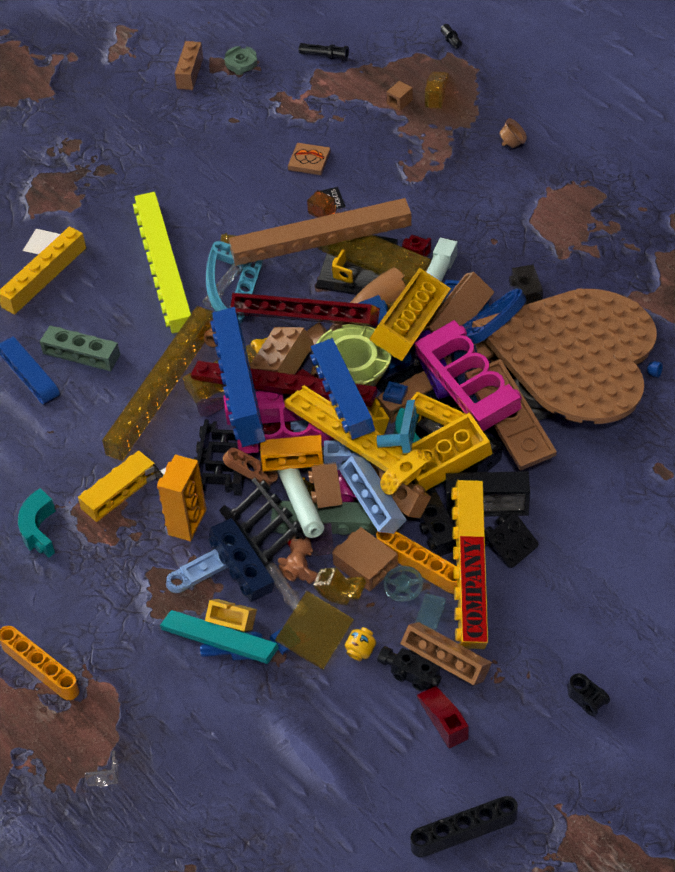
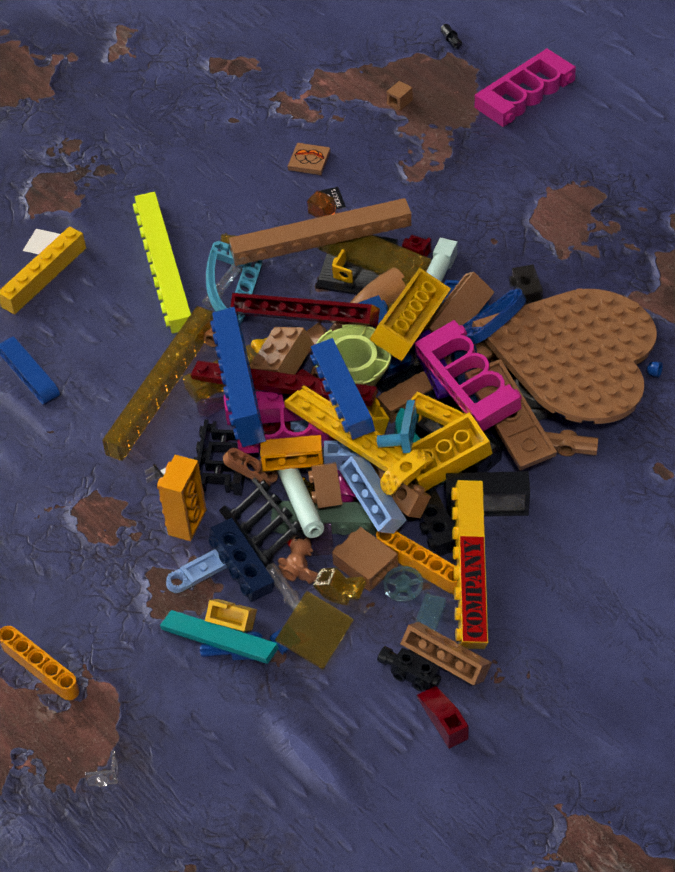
(31, 515): teal arch -> none
(80, 348): sand green brick -> none
(115, 486): yellow brick -> none
(189, 65): medium nougat brick -> none
(248, 59): sand green plate -> none
(331, 51): black pin -> none
(360, 644): yellow head -> none
(395, 392): blue tile -> none
(435, 89): clear yellow slope -> none
(469, 817): black beam -> none
(503, 111): none -> dark pink fence
(510, 539): black bracket -> none
(512, 134): medium nougat piece -> none
(569, 443): none -> medium nougat piece
(590, 696): black piece -> none

